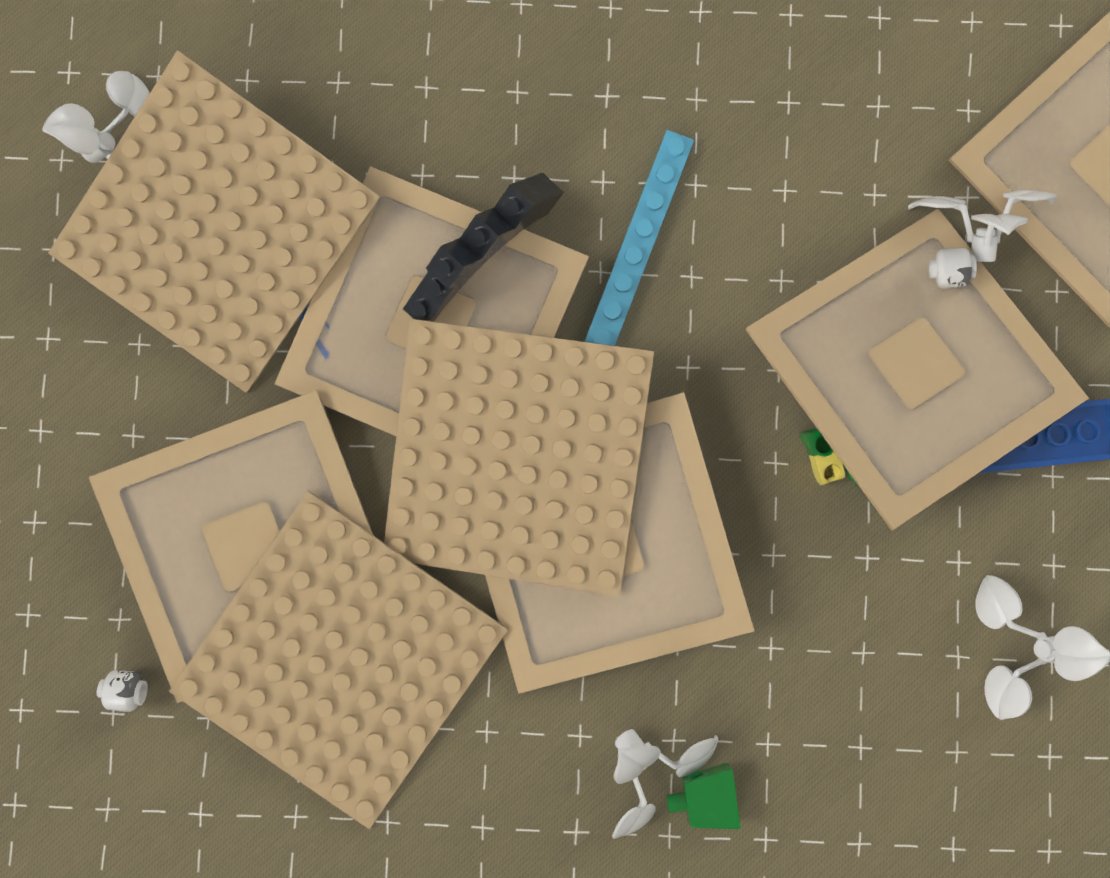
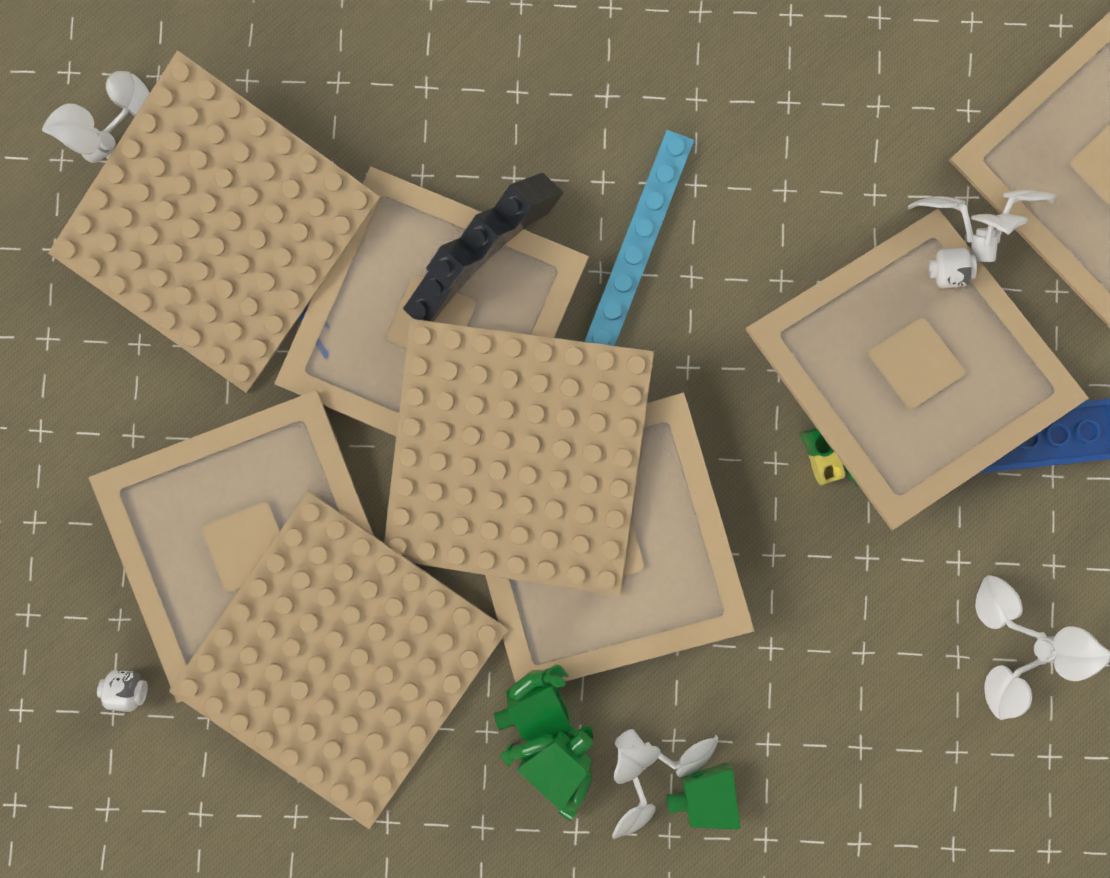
(538, 706): none -> green torso
(555, 768): none -> green torso

